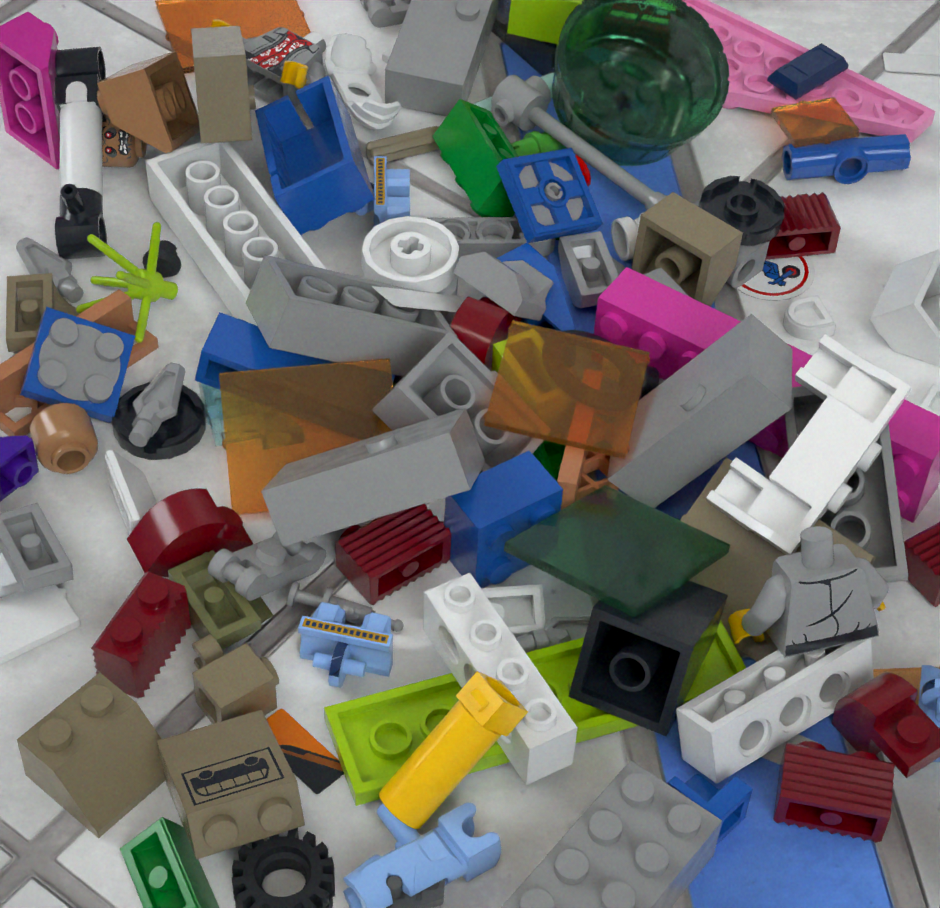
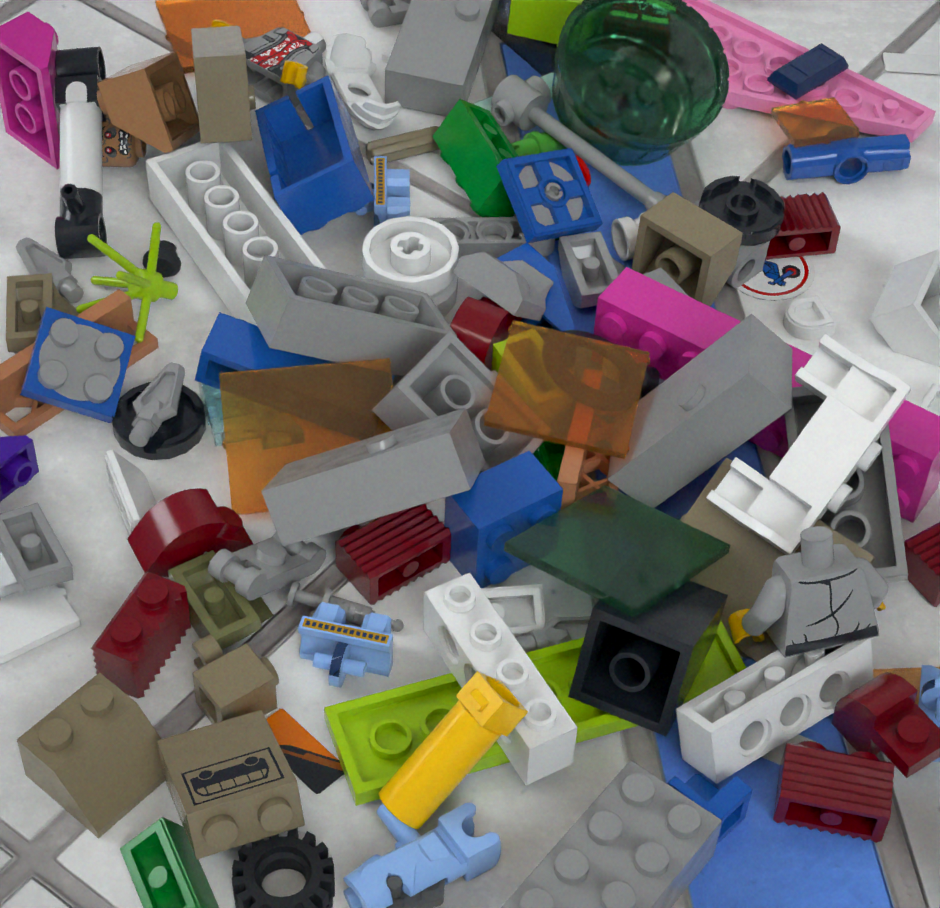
(64, 438): medium nougat head -> none
(421, 300): white sticker -> none

